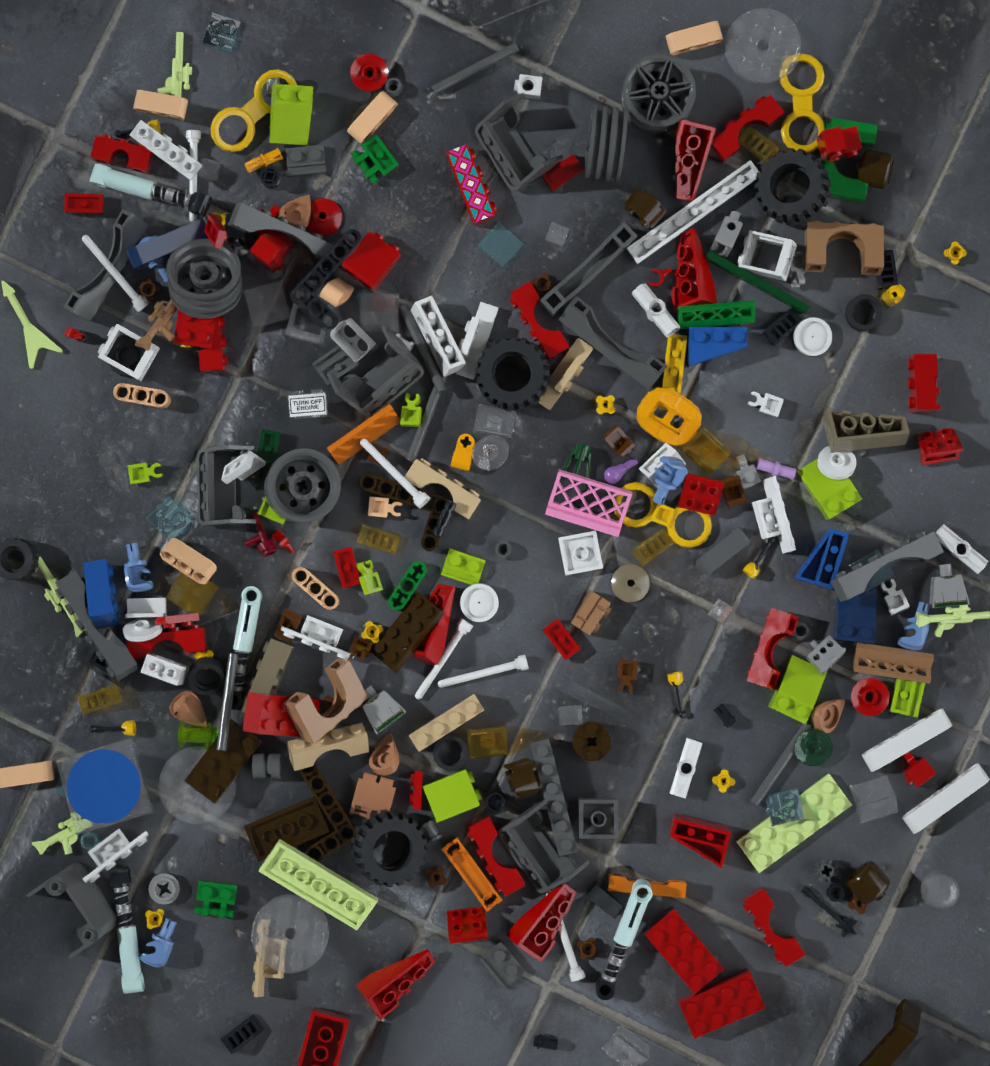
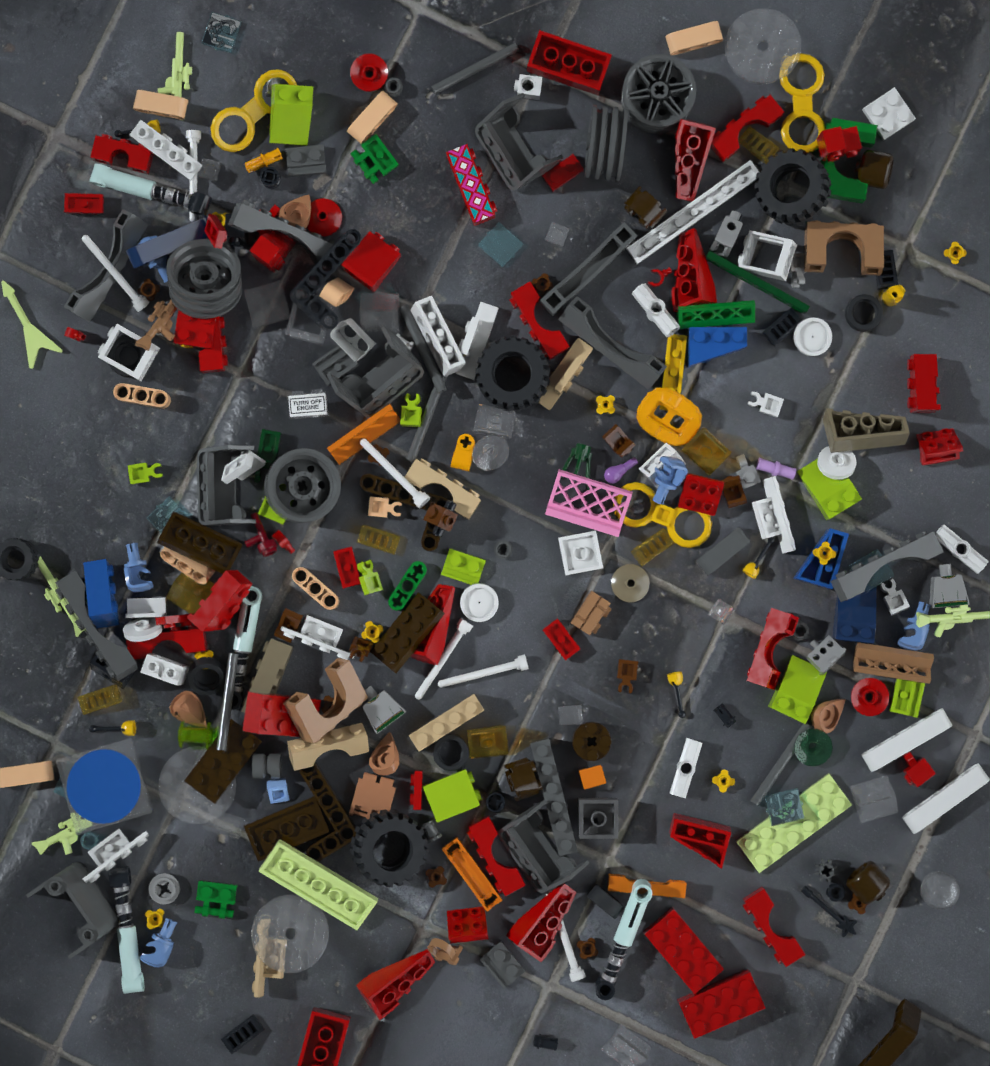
(199, 543): none -> dark brown plate
(222, 603): none -> red wedge
(278, 790): none -> light blue slope
(440, 517): none -> reddish brown bracket
(447, 952): none -> medium nougat piece
(568, 62): none -> red brick
(592, 776): none -> orange panel
(829, 553): none -> yellow plate
(889, 114): none -> white plate

